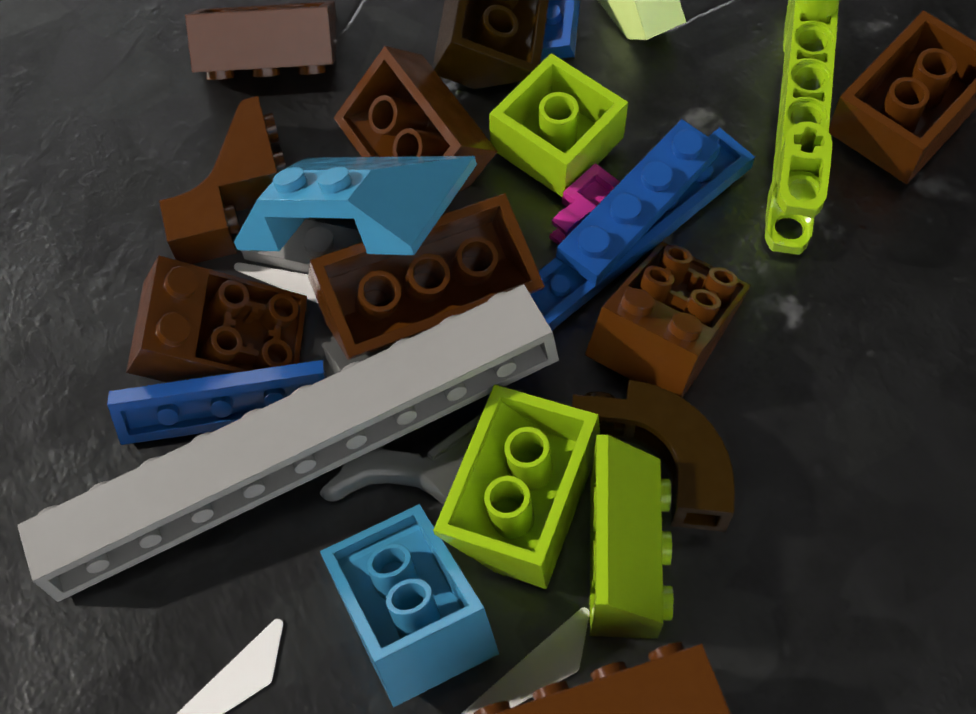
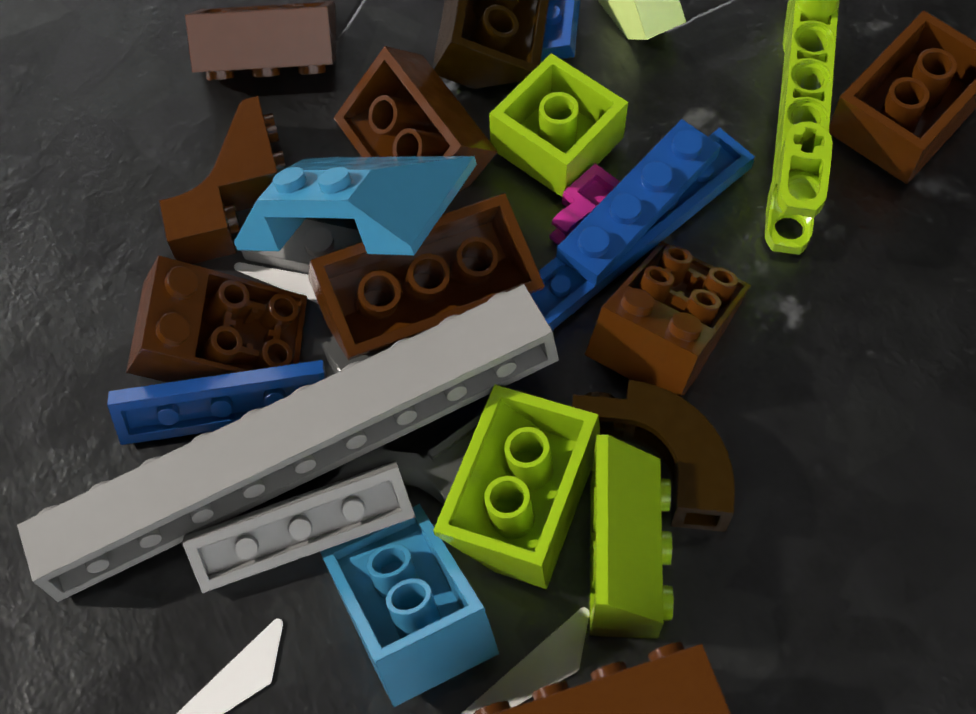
(298, 527): none -> light grey plate

